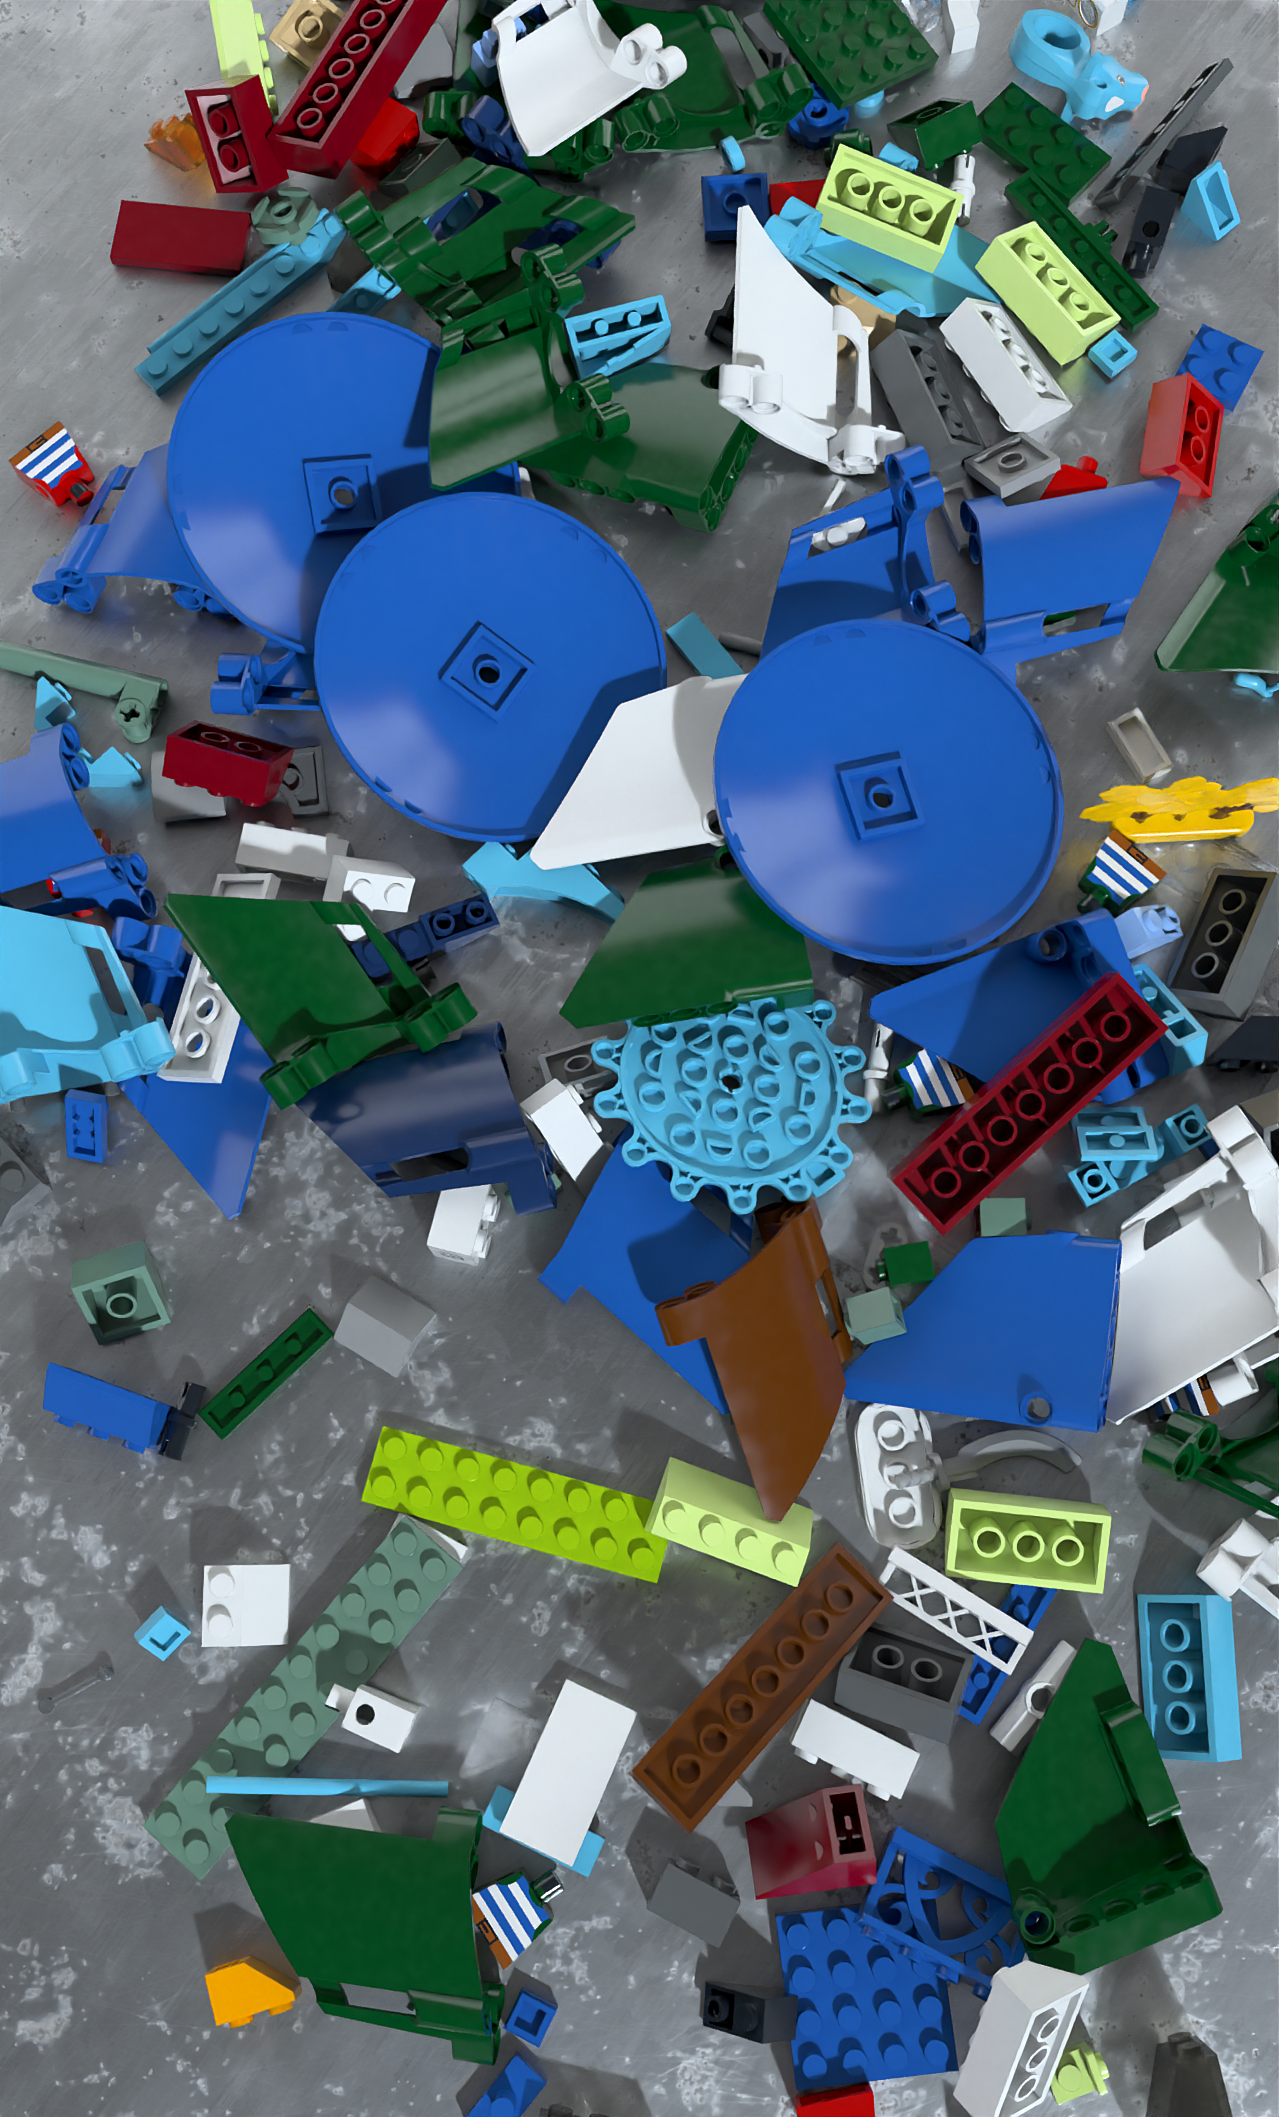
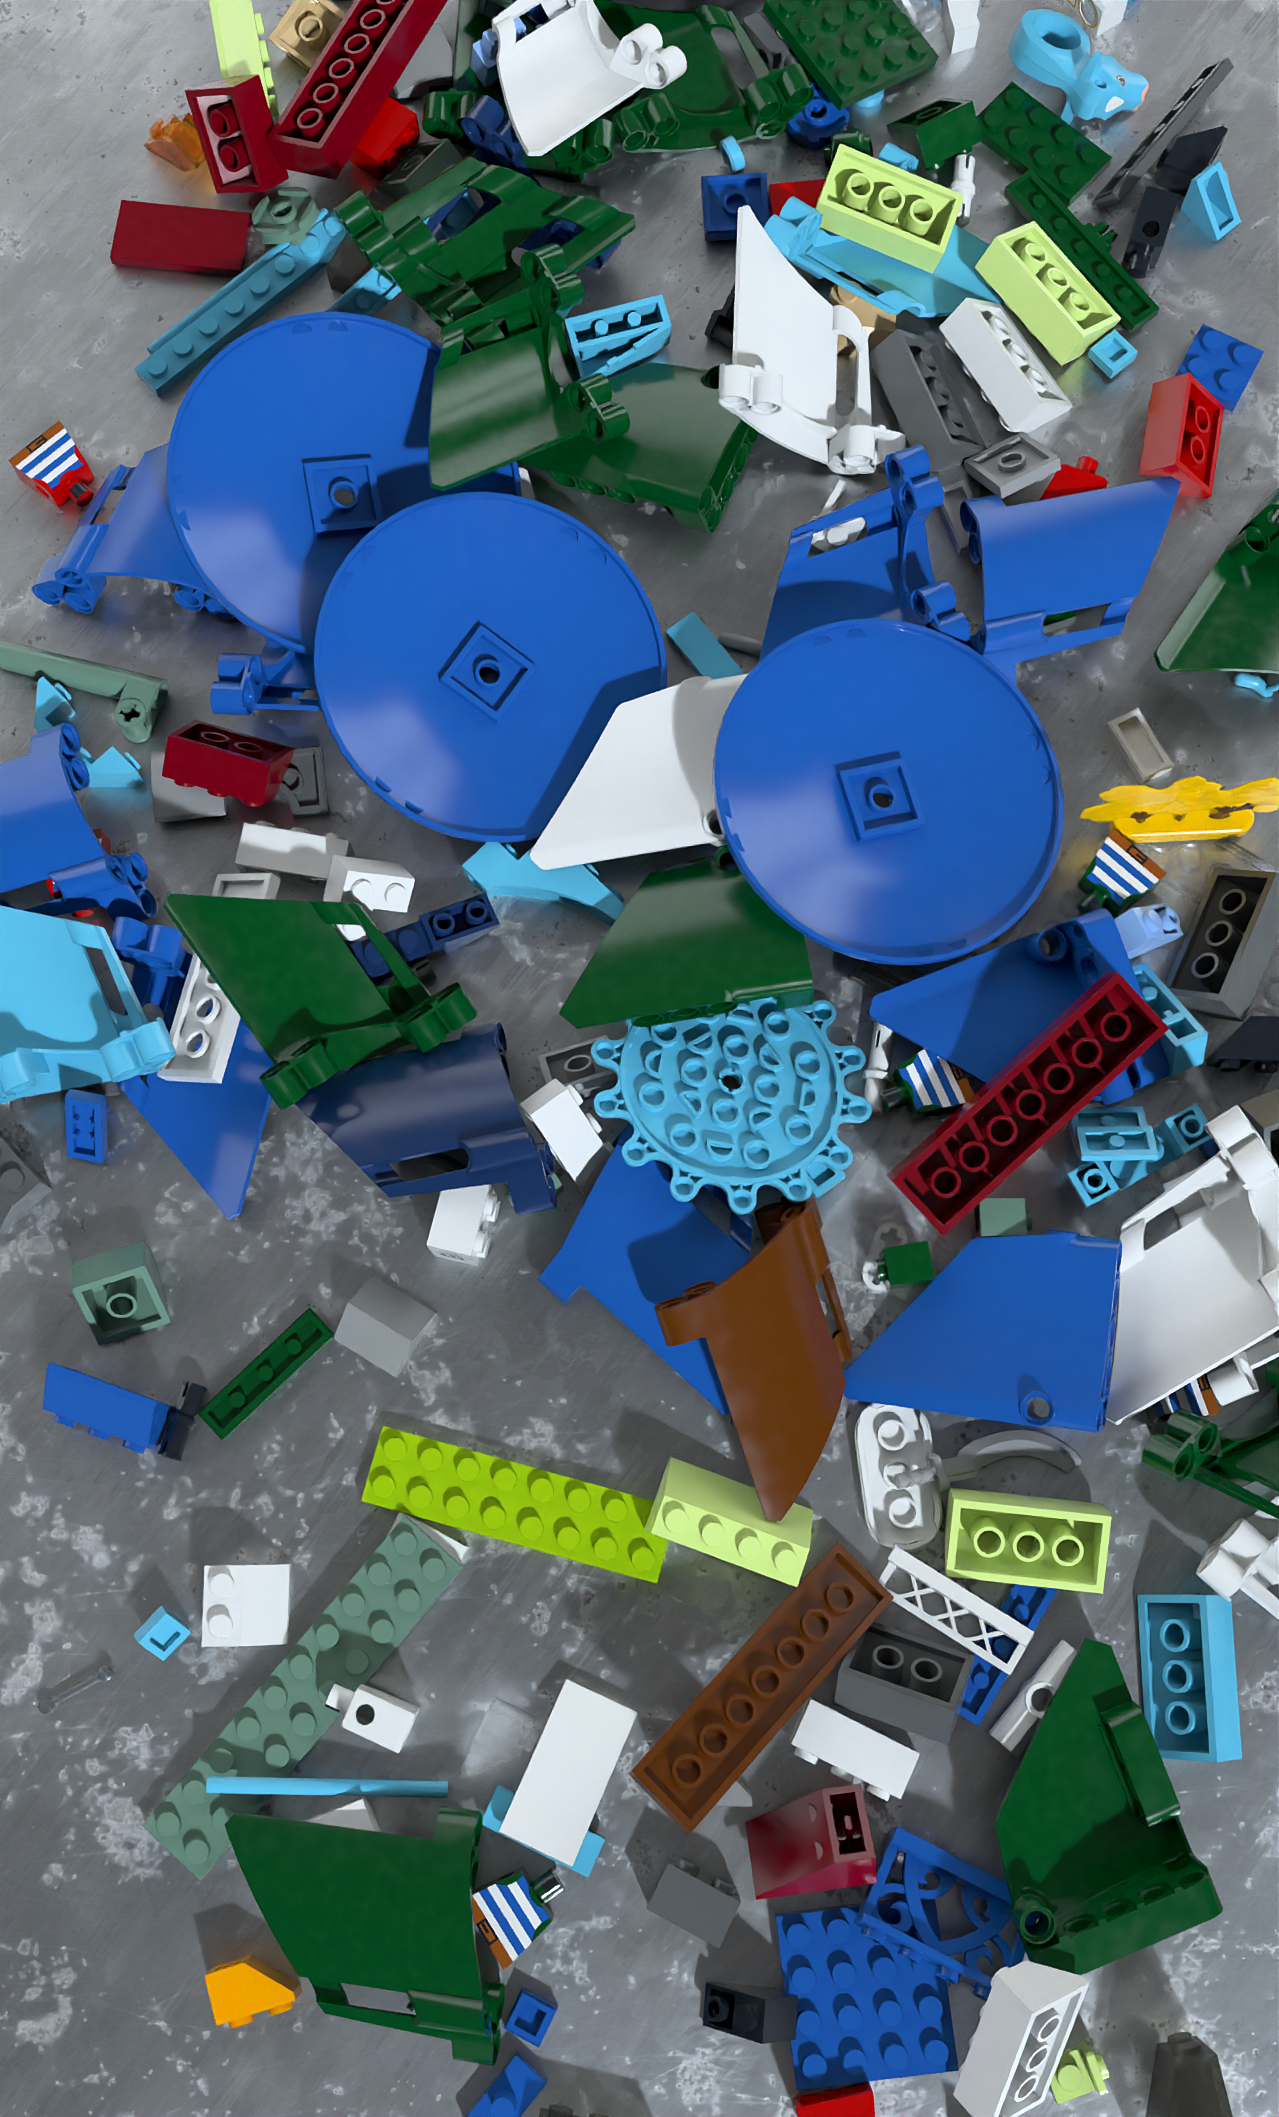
(874, 1316): sand green brick -> none

